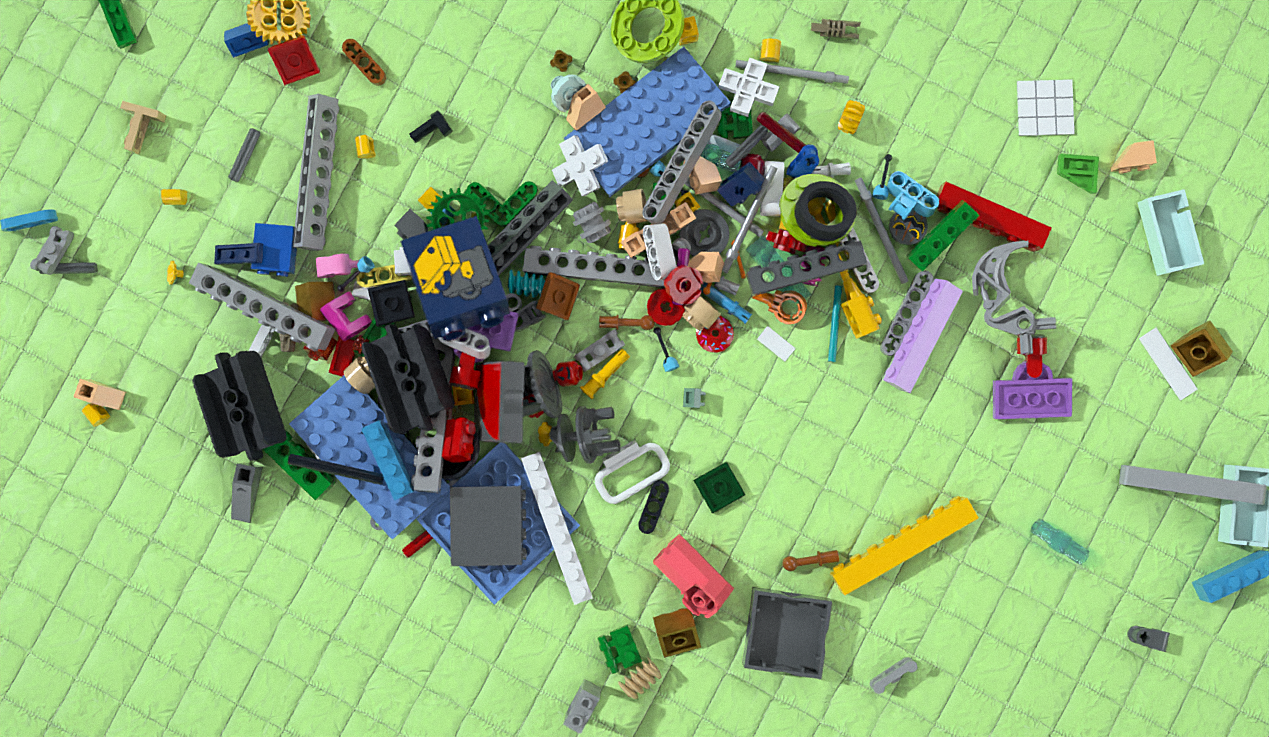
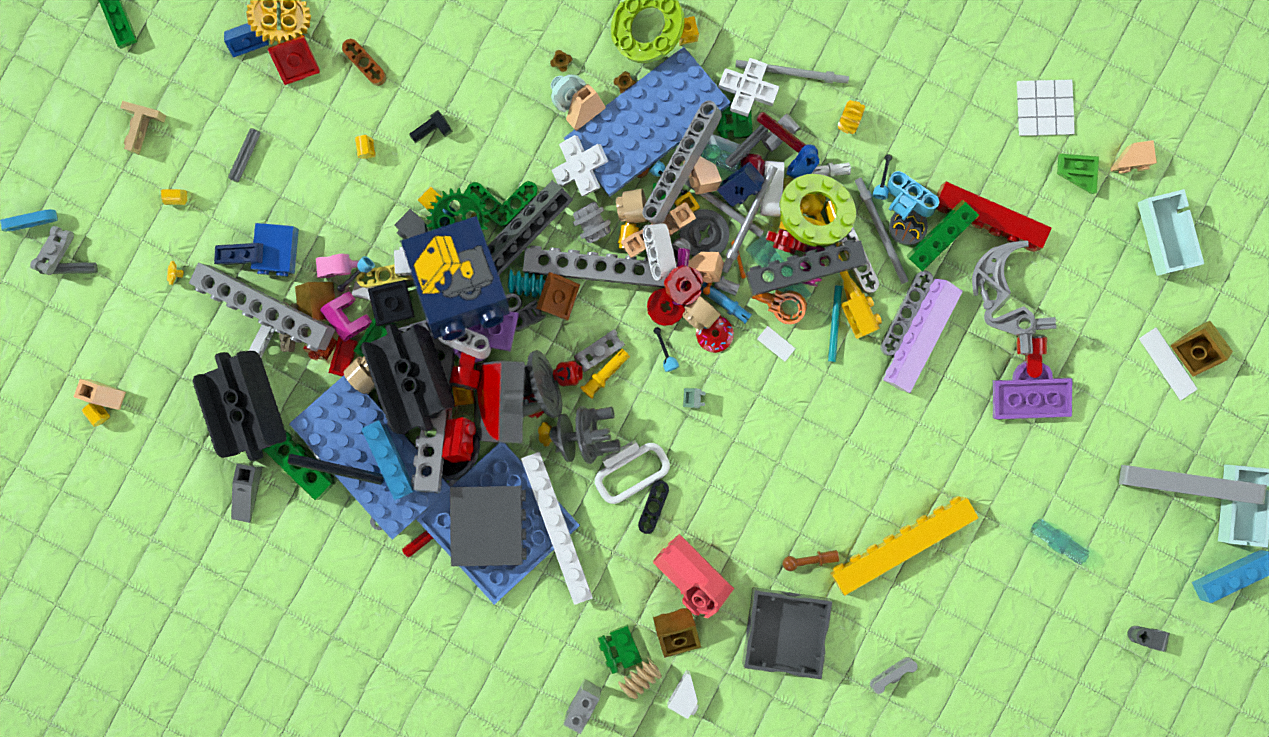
(308, 178): light grey brick -> none
(357, 344): clear red bush -> none
(645, 322): dark orange pin -> none
(684, 697): none -> white slope
(719, 487): dark green tile -> none
(770, 50): yellow brick -> none
(835, 28): dark tan hinge -> none
(839, 196): black tyre -> none

